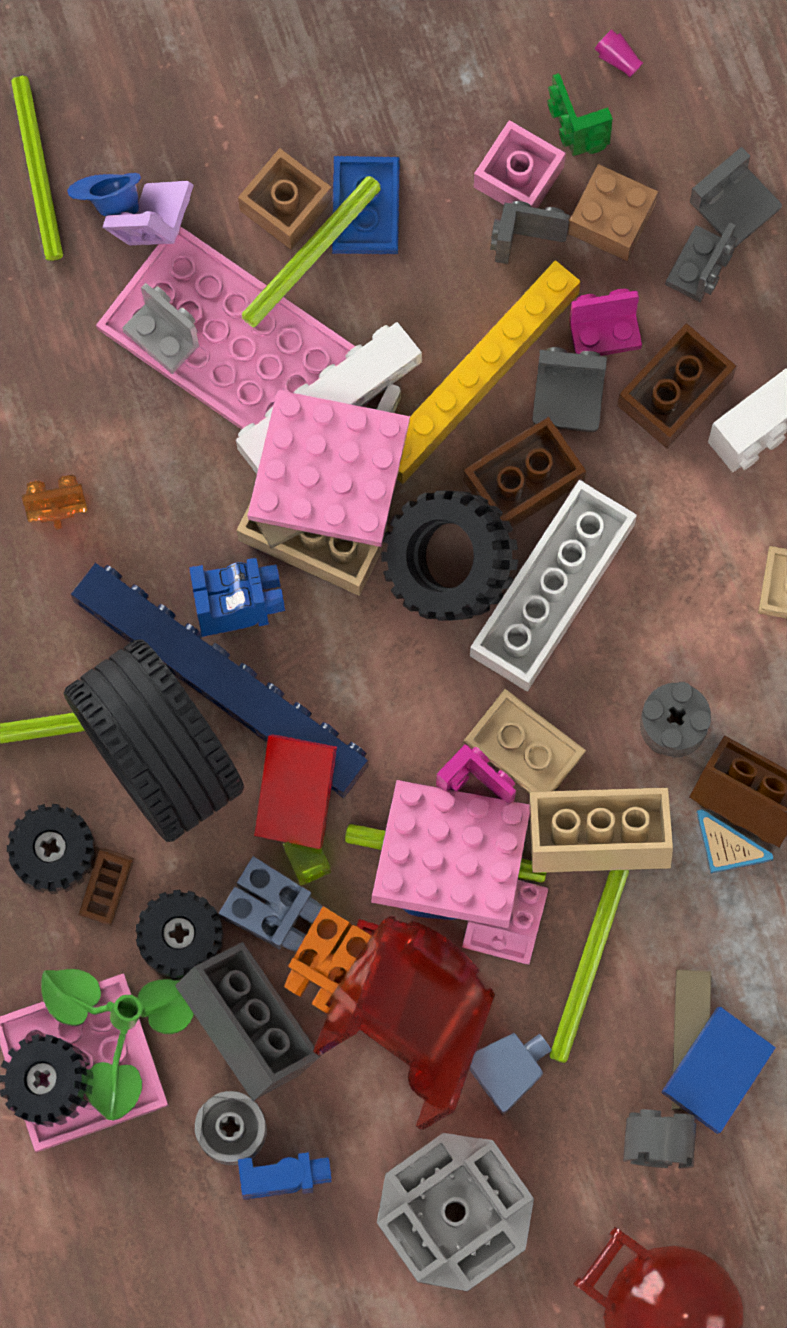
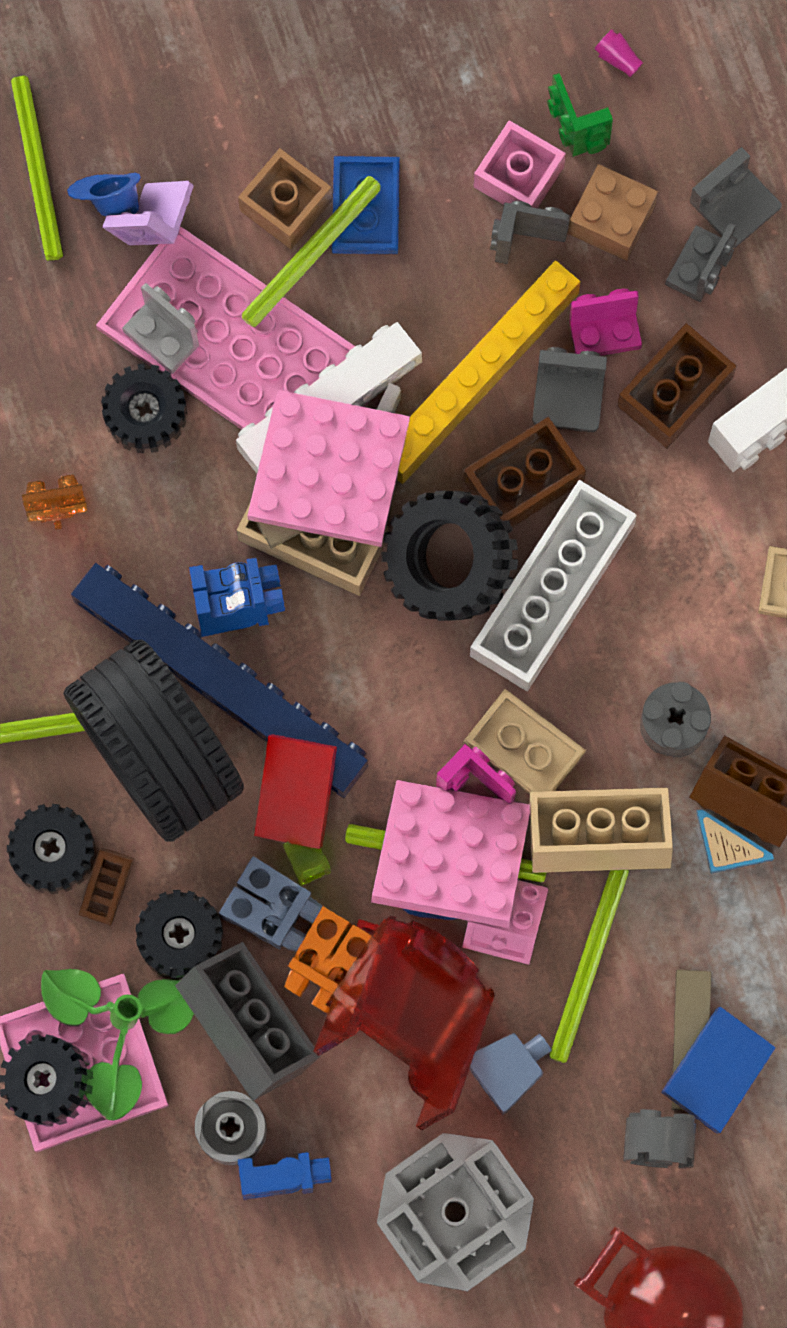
(135, 390): none -> black bush

